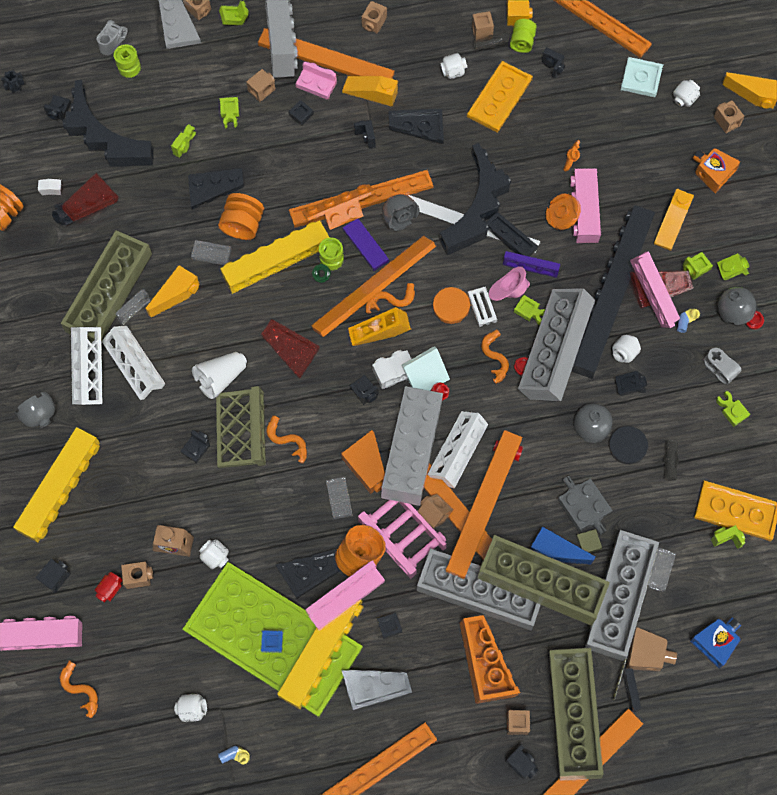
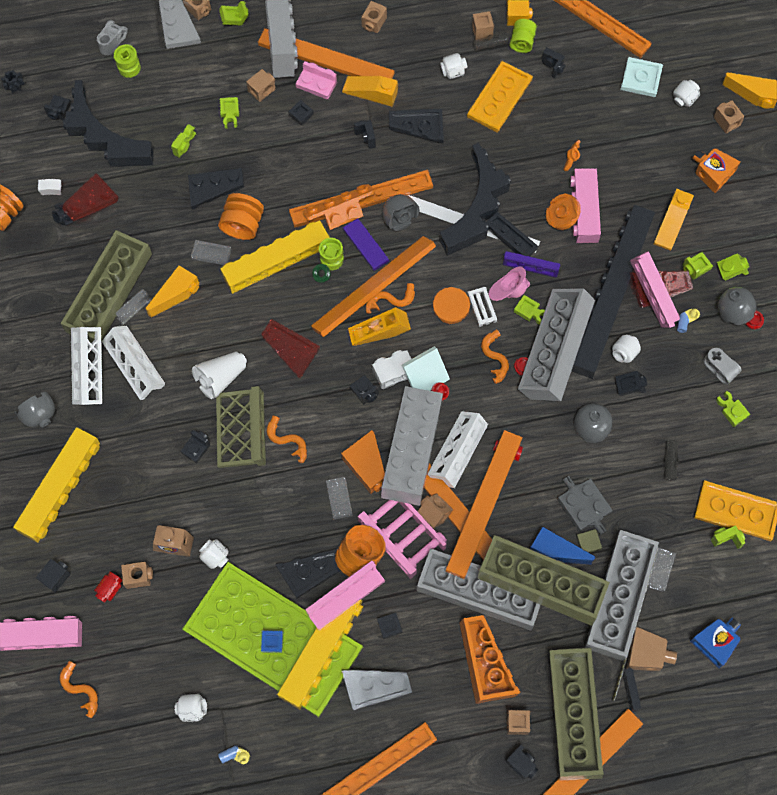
(628, 445): black tile -> none

